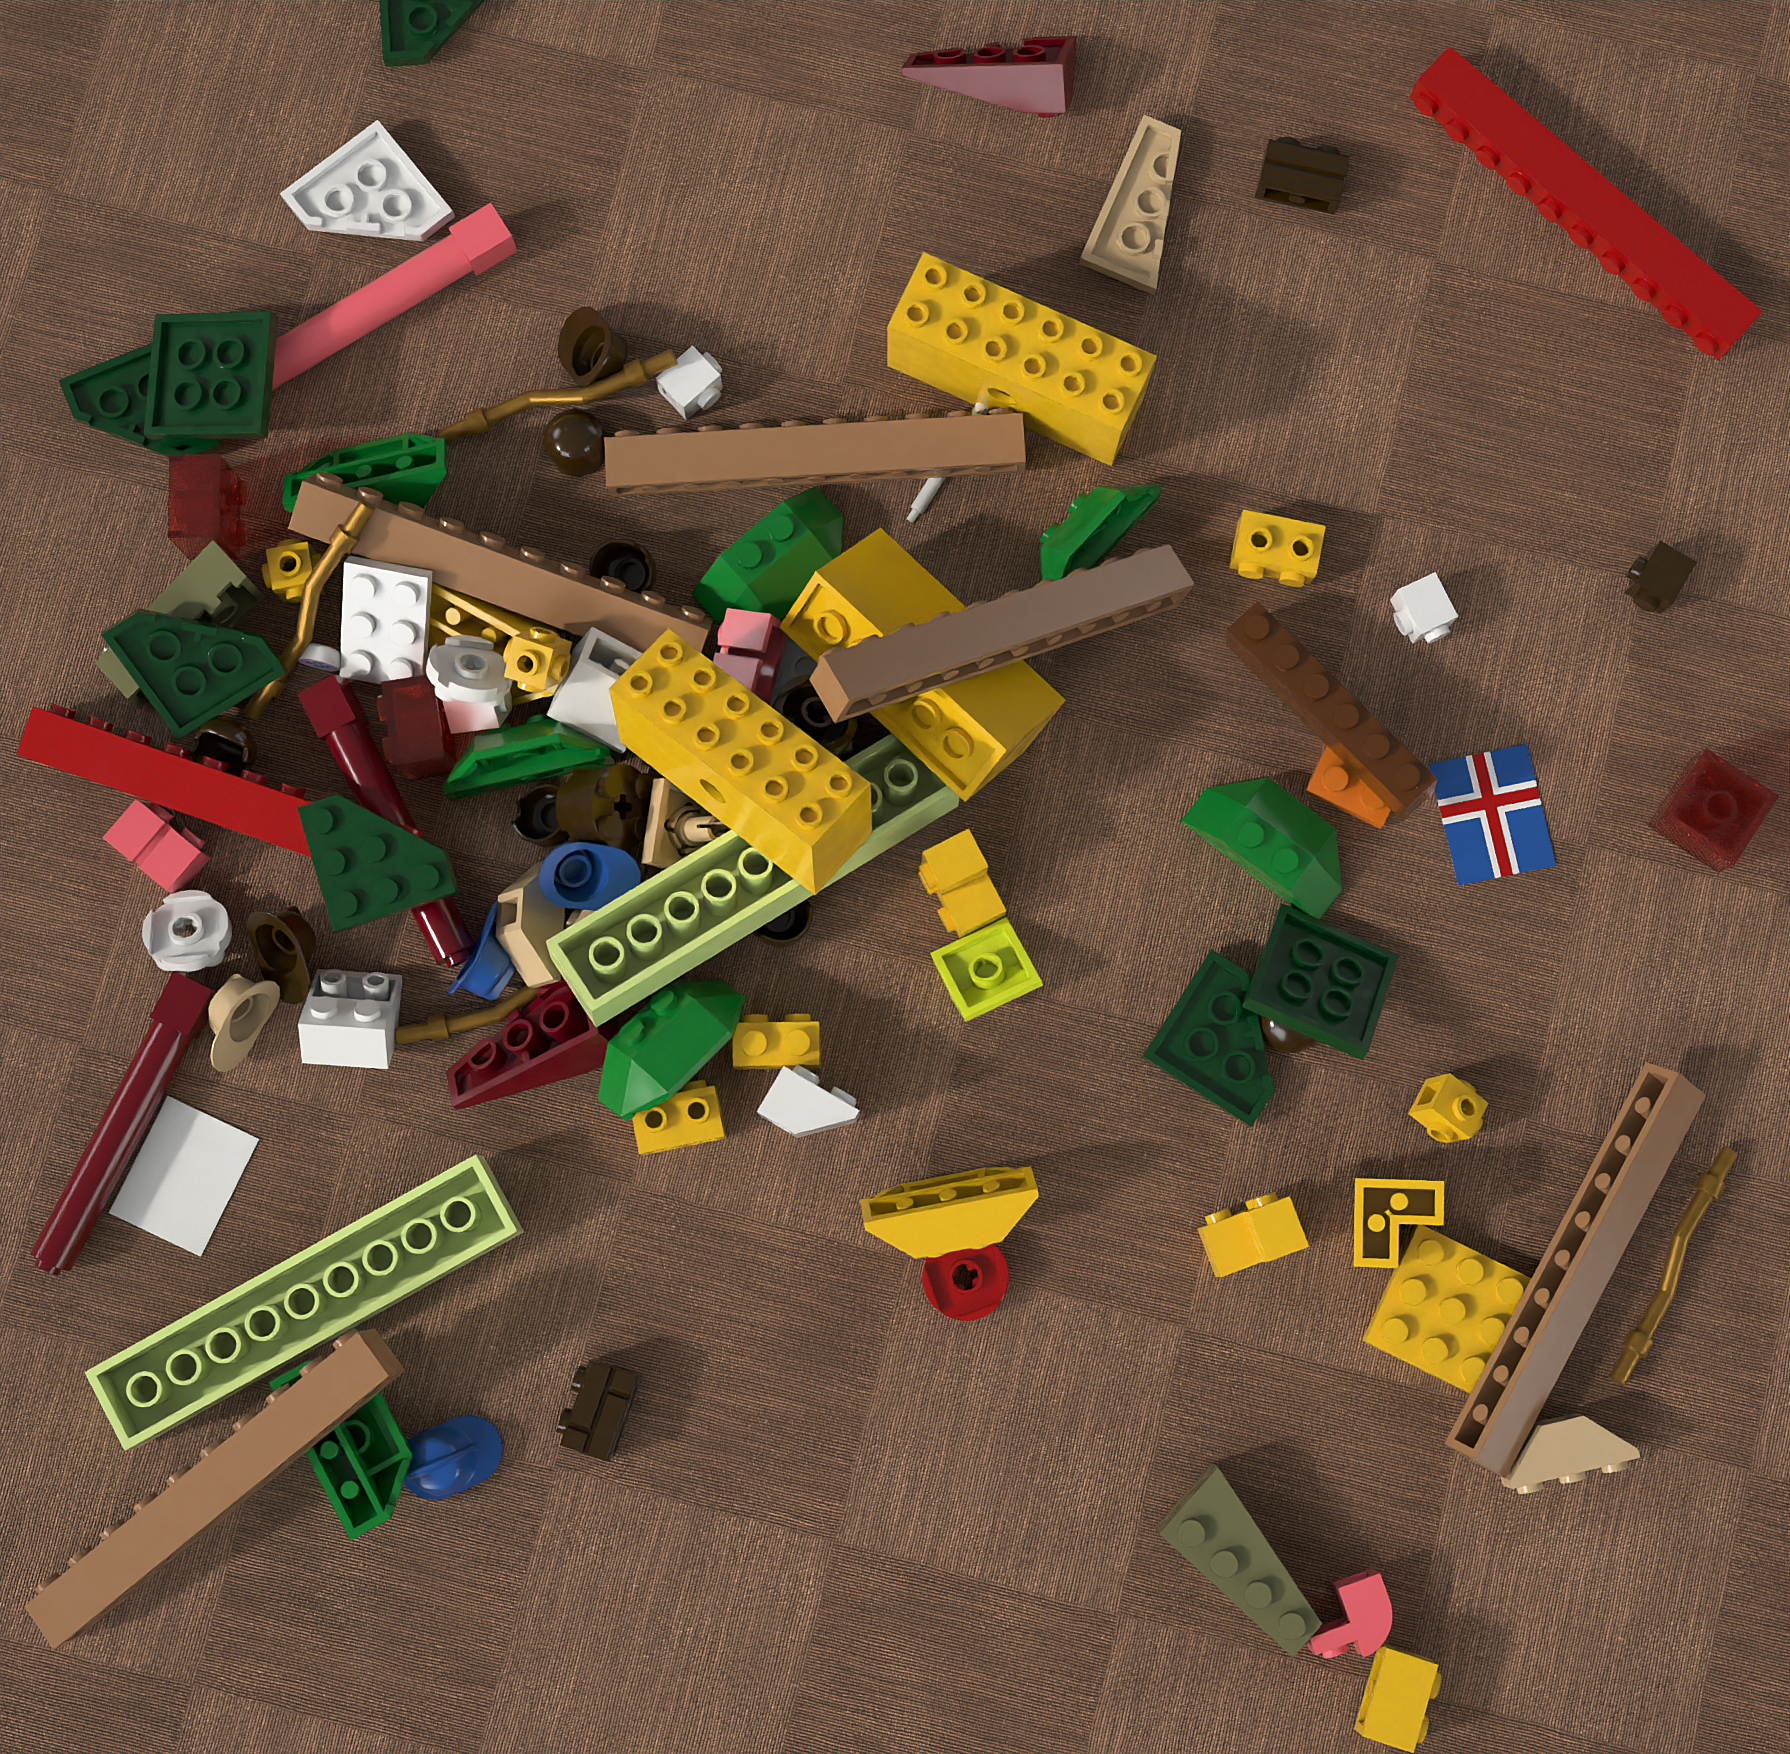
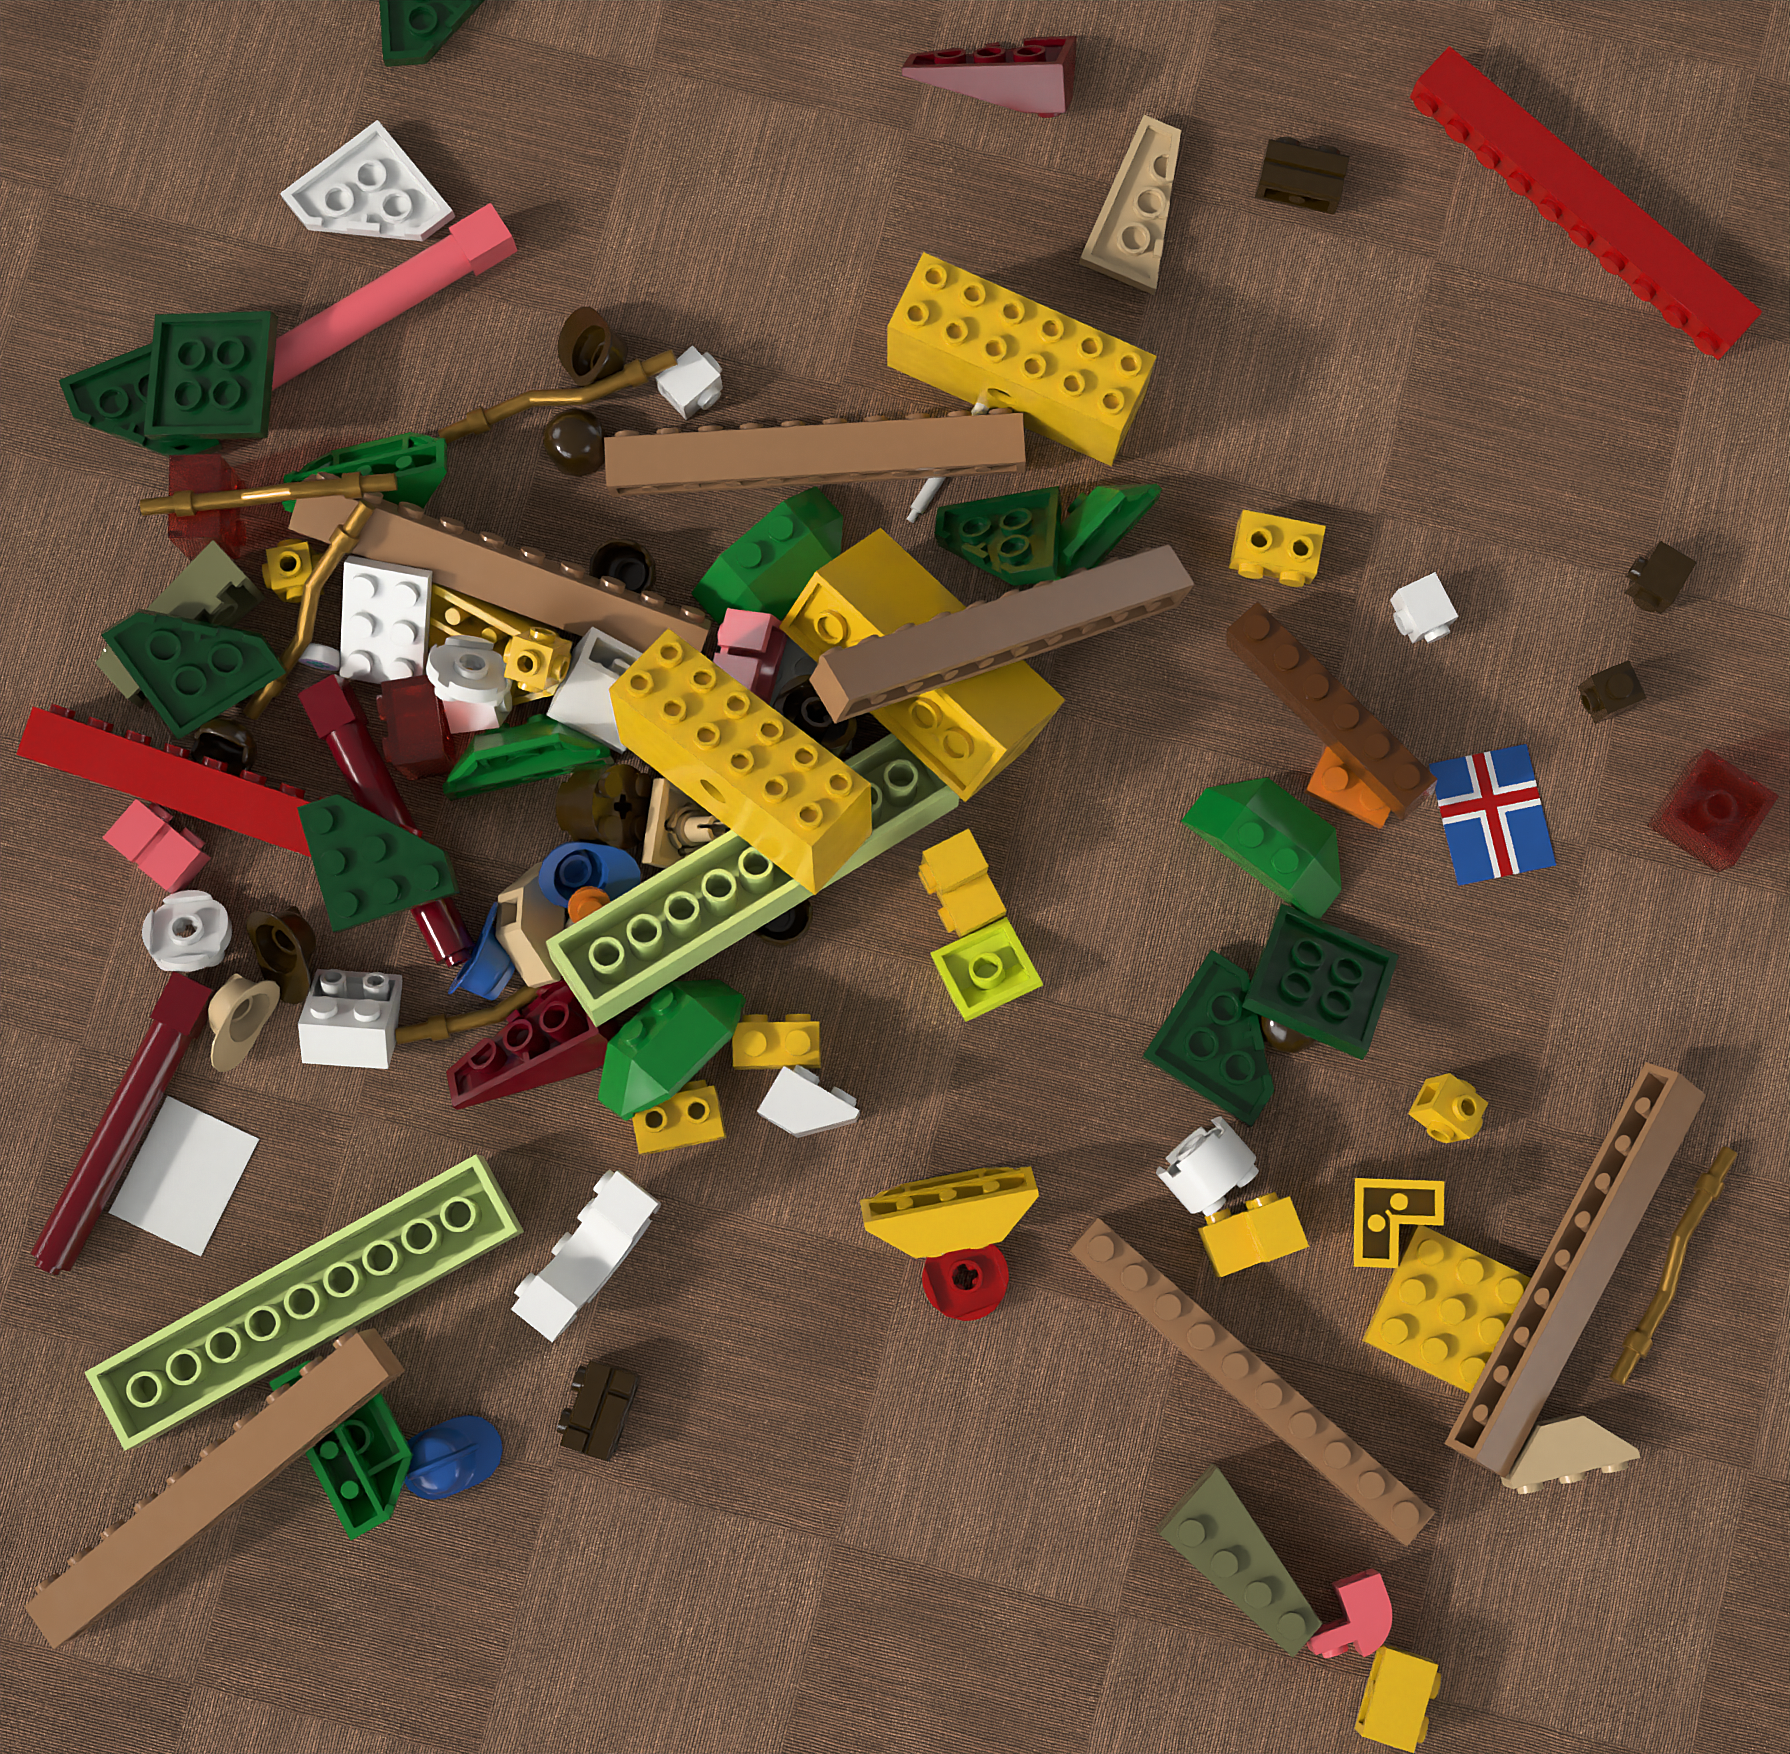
(188, 503): none -> pearl gold bar
(537, 817): dark brown hair -> none
(586, 901): none -> orange plate
(588, 1257): none -> white brick
(1006, 534): none -> dark green plate
(1208, 1167): none -> white brick
(1251, 1382): none -> medium nougat brick
(1611, 692): none -> dark brown brick

